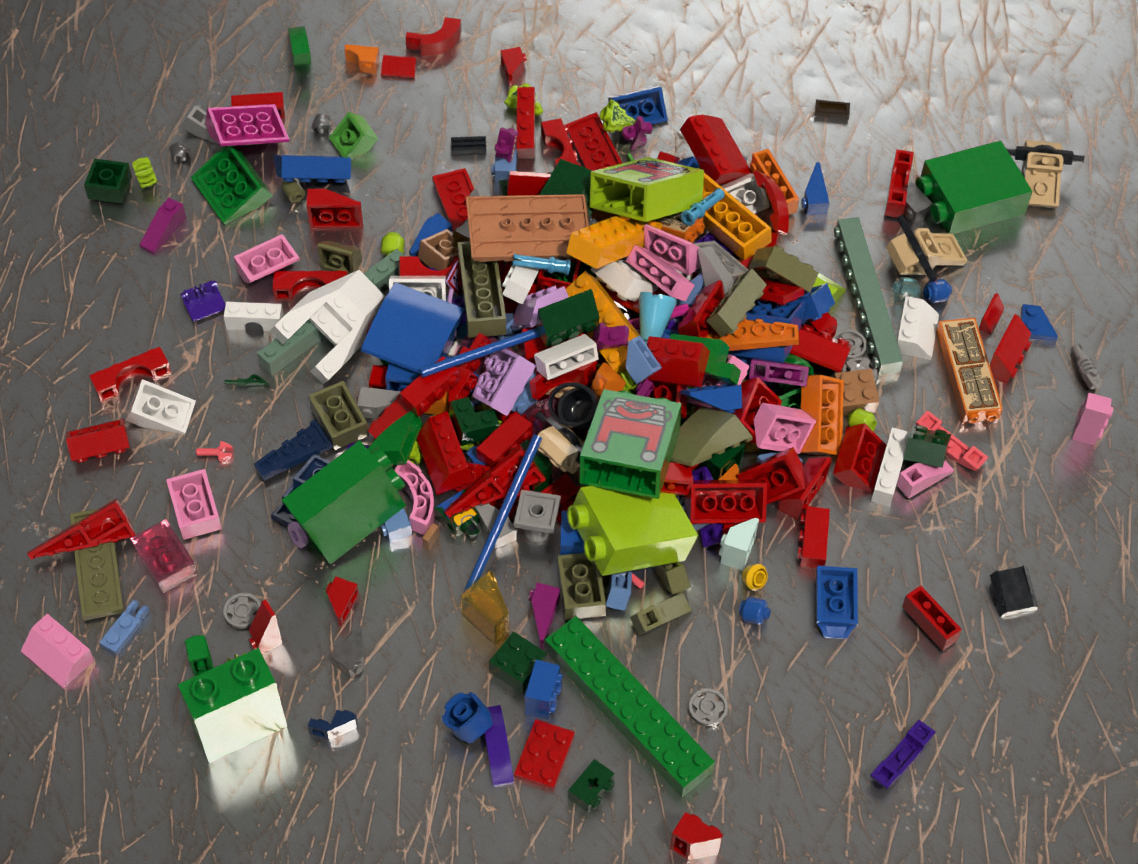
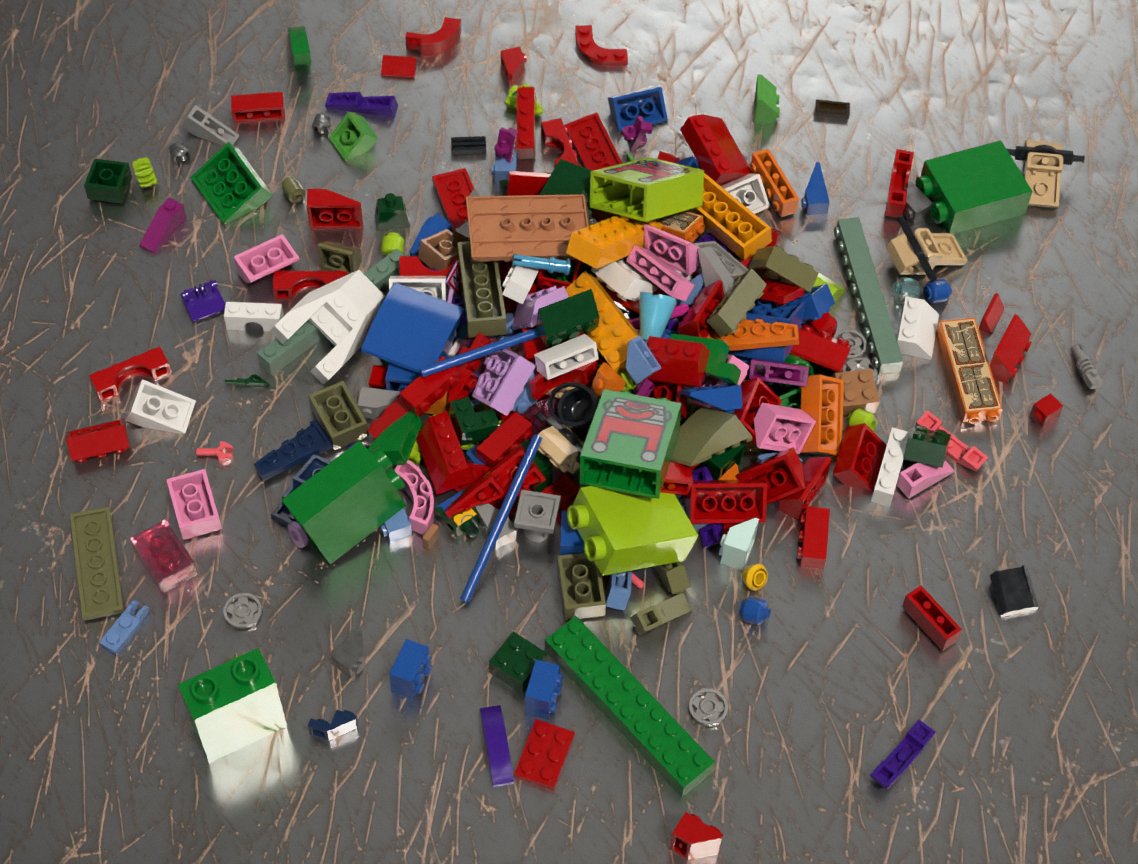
(56, 651): bright pink slope -> none
(102, 526): red wedge -> none
(198, 654): green brick -> none
(245, 125): dark pink slope -> none
(264, 629): red slope -> none
(310, 167): blue slope -> none
(341, 598): red slope -> none
(354, 102): none -> dark purple slope
(365, 57): orange arch -> none
(391, 213): none -> dark green torso
(410, 669): none -> blue brick
(467, 716): blue brick -> none
(486, 609): clear yellow slope -> none
(544, 606): magenta slope -> none
(594, 775): dark green brick -> none
(597, 54): none -> red plate
(610, 337): magenta slope -> none
(615, 117): lime rock -> none
(698, 210): dark azure pin -> none
(765, 102): none -> bright green slope
(780, 217): red slope -> none
(836, 601): blue slope -> none
(1038, 323): blue wing -> none
(1046, 410): none -> red brick
(1092, 419): bright pink wedge -> none

